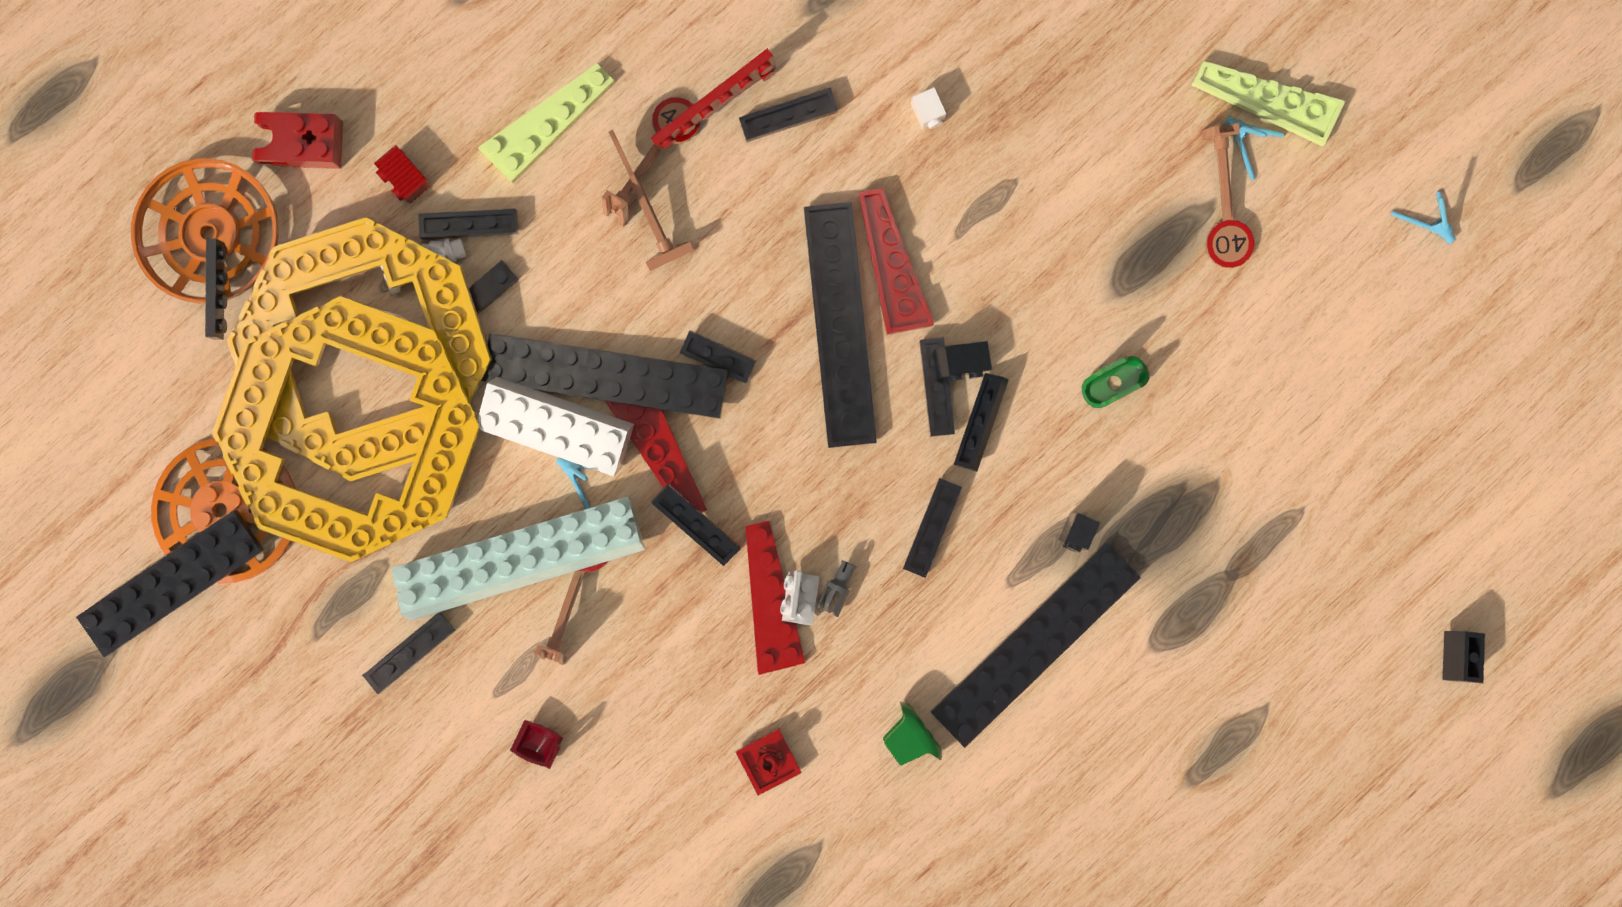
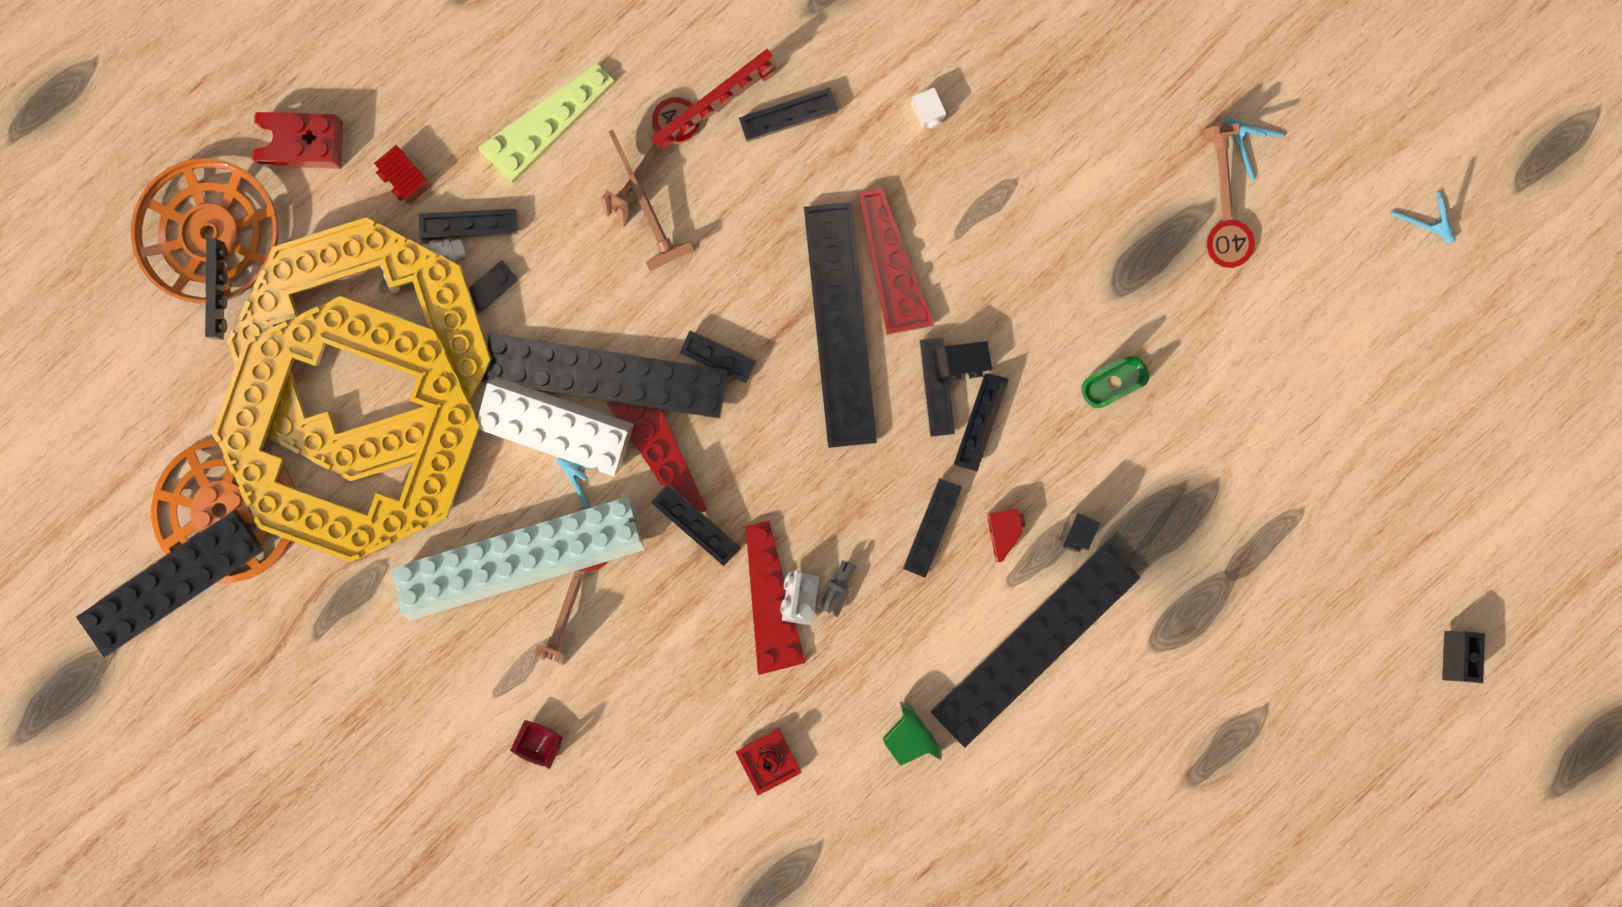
(409, 653): black plate -> none
(1005, 531): none -> red slope
(1288, 107): yellowish green wing -> none

